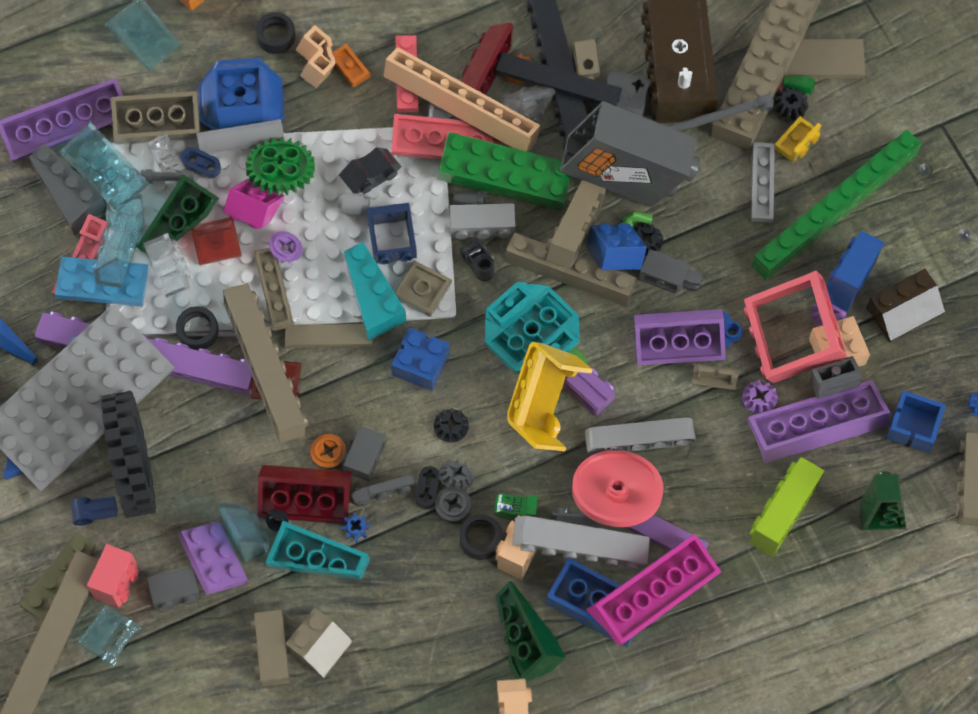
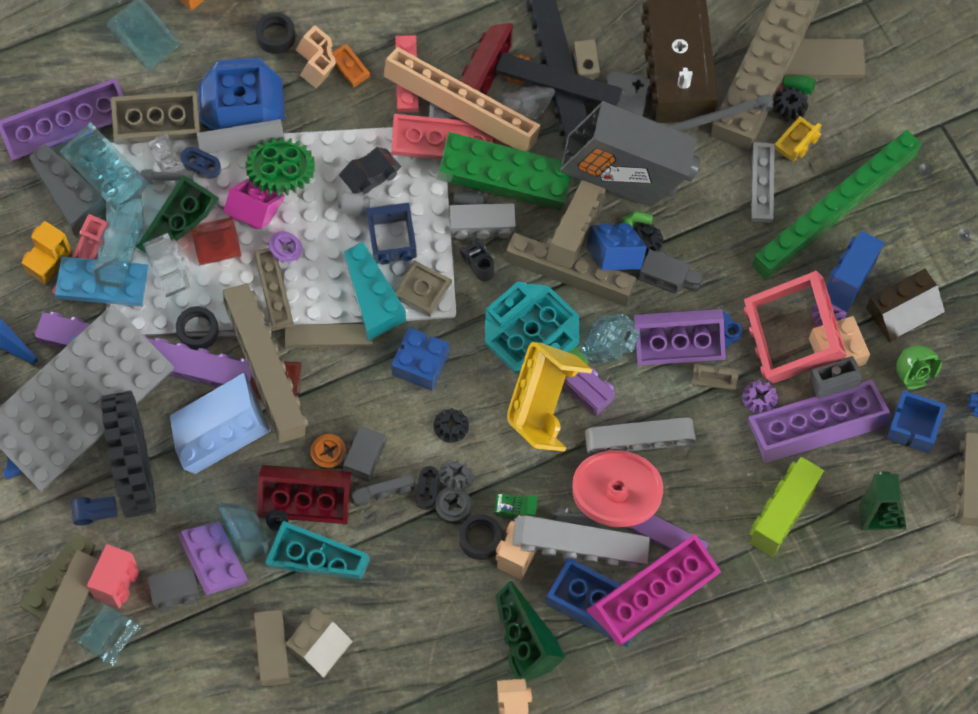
(46, 256): none -> light orange brick
(217, 424): none -> light blue slope
(356, 533): blue gear -> none
(610, 339): none -> clear light blue piece
(917, 365): none -> bright green cylinder

